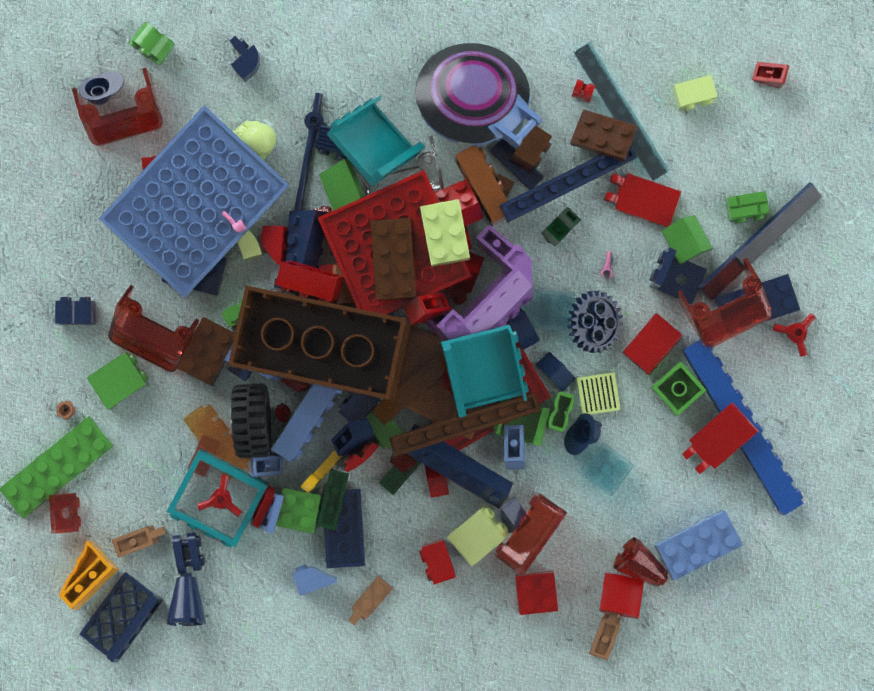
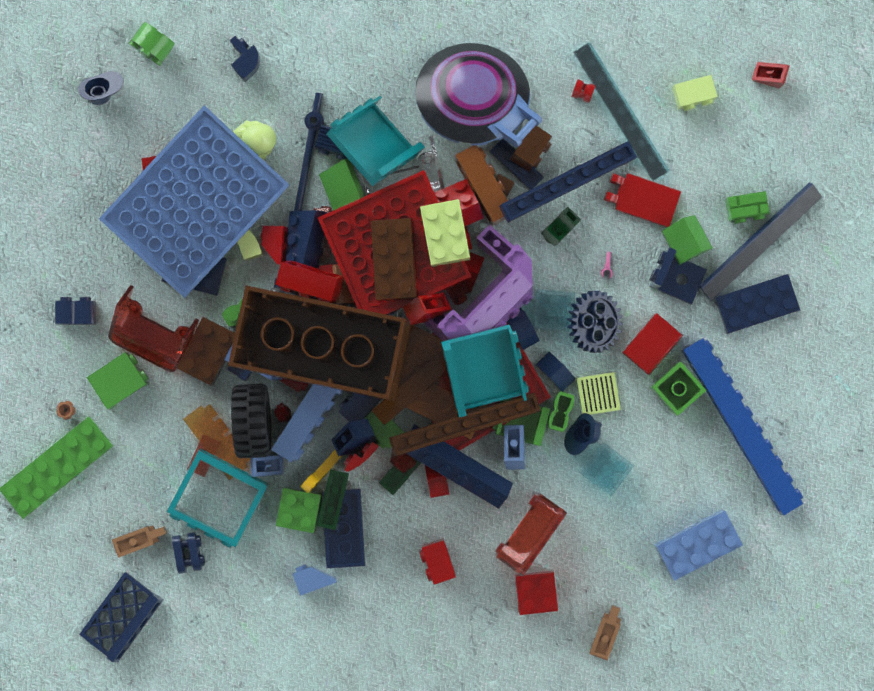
(57, 503): clear red brick -> none
(88, 576): light orange wedge -> none
(124, 123): clear red windscreen -> none
(186, 603): dark blue cone -> none
(221, 498): red piece -> none
(238, 226): bright pink hand -> none
(263, 506): red tile -> none
(269, 521): medium blue tile -> none
(370, 600): medium nougat hinge -> none
(478, 535): yellowish green panel -> none
(512, 514): dark blue slope -> none
(604, 135): reddish brown plate -> none
(621, 595): red slope -> none
(640, 563): clear red cone -> none
(720, 438): red tile -> none
(732, 318): clear red windscreen -> none
(797, 332): red piece -> none

